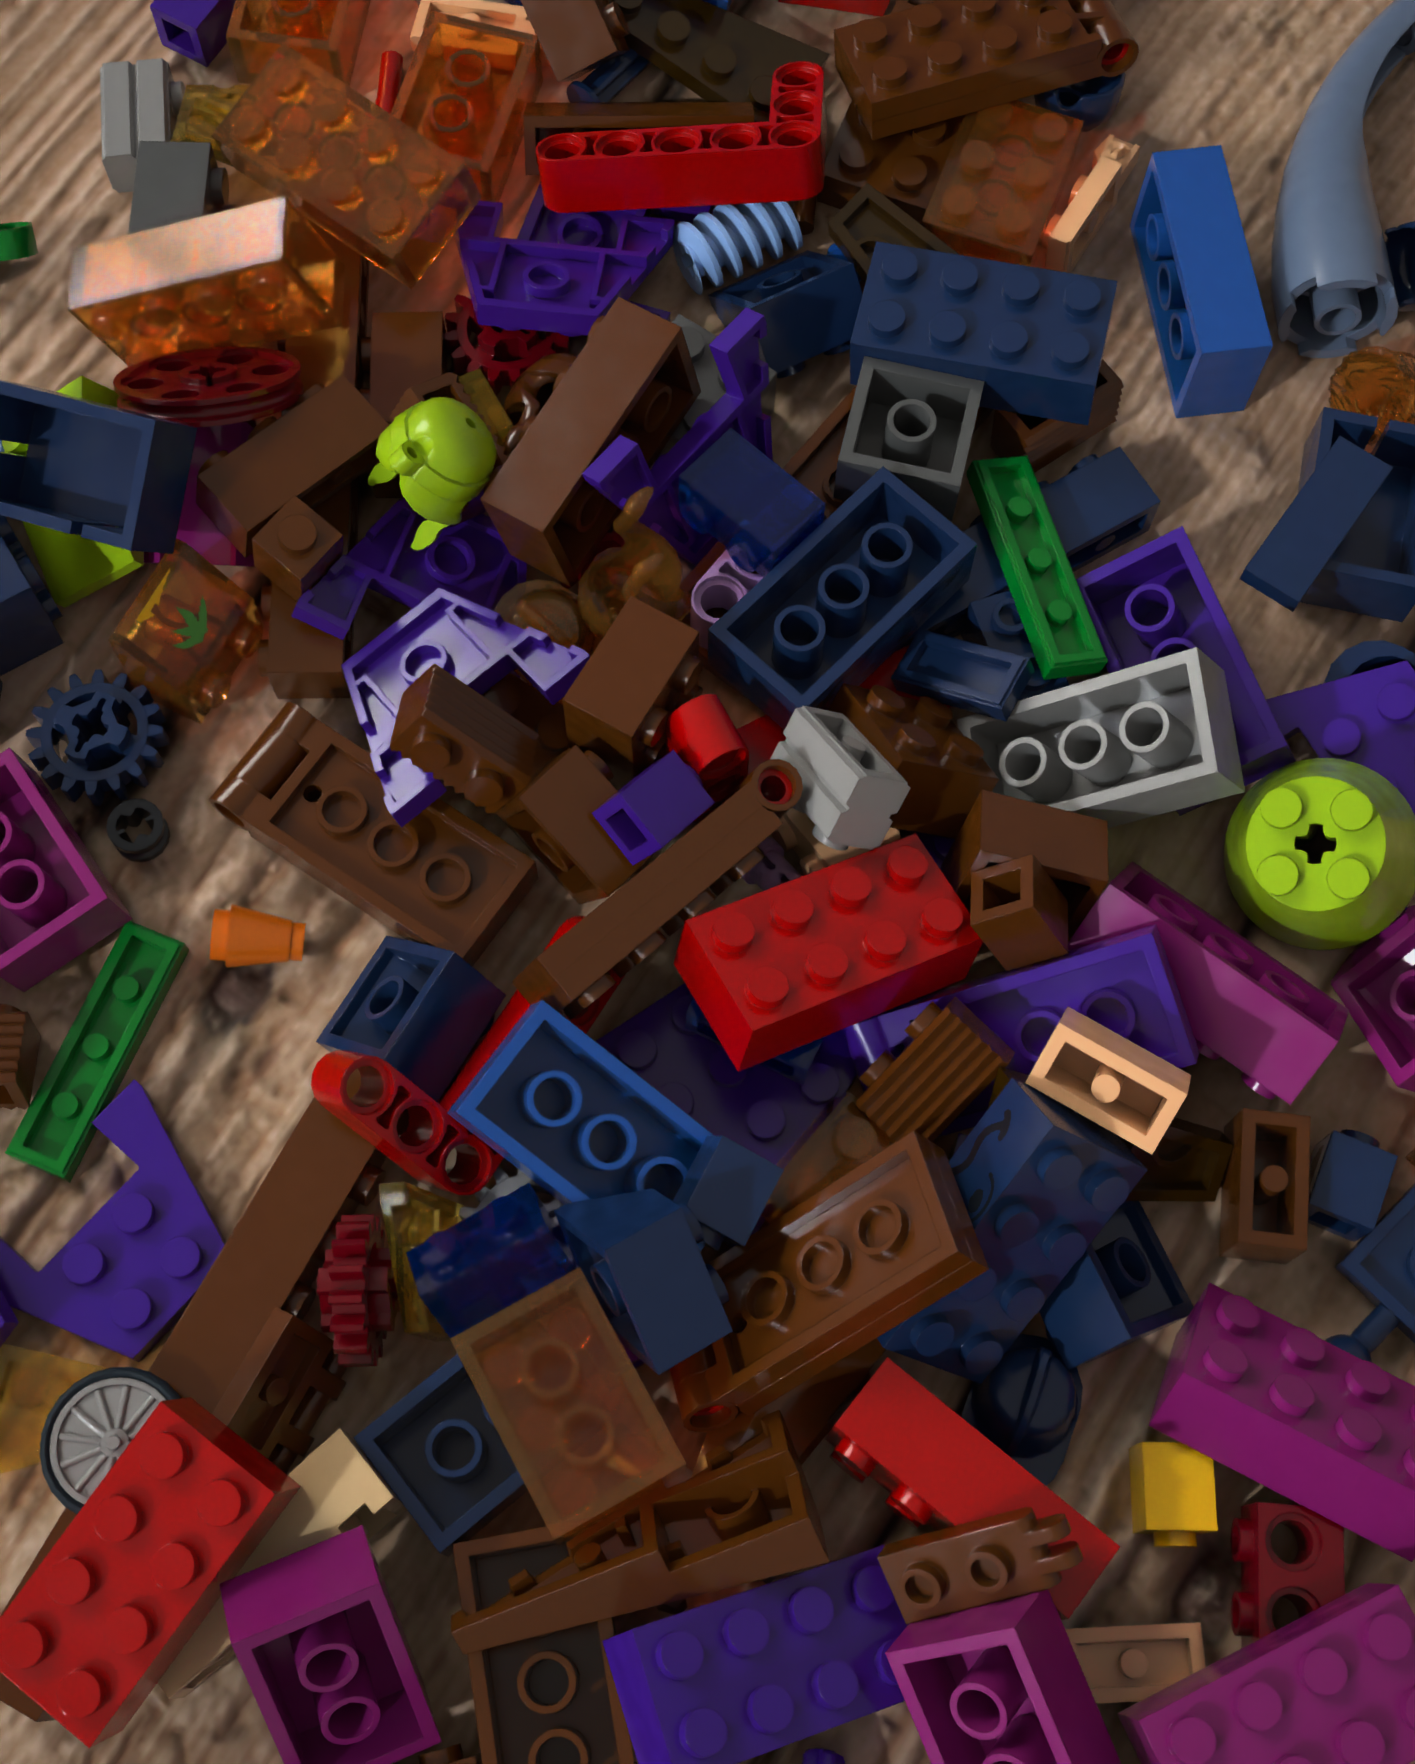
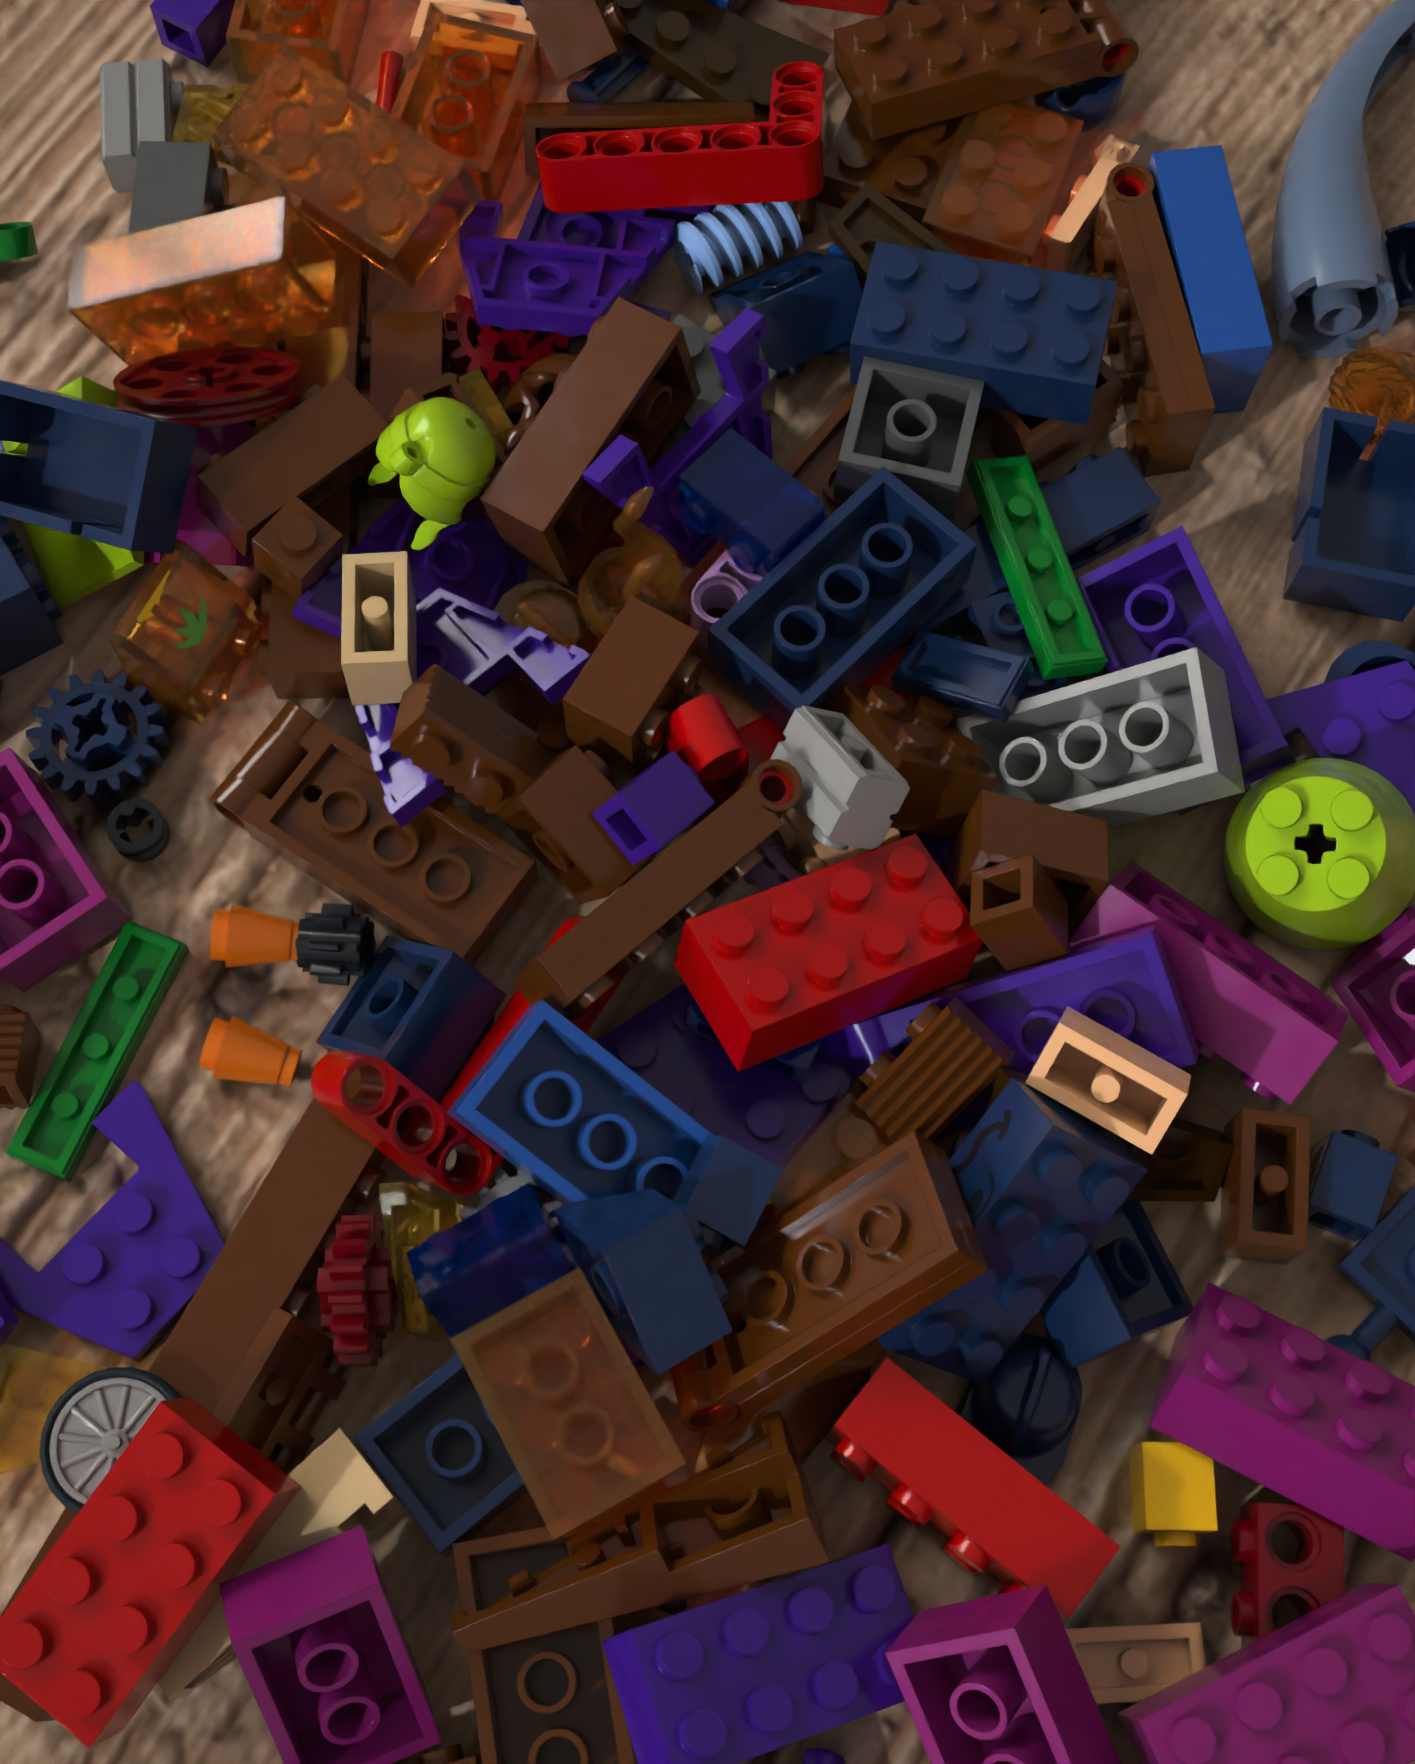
(248, 1054): none -> orange cone
(335, 944): none -> black gear
(378, 627): none -> tan brick
(977, 1563): reddish brown hinge -> none
(1149, 327): none -> reddish brown hinge
(1316, 523): dark blue tile -> none

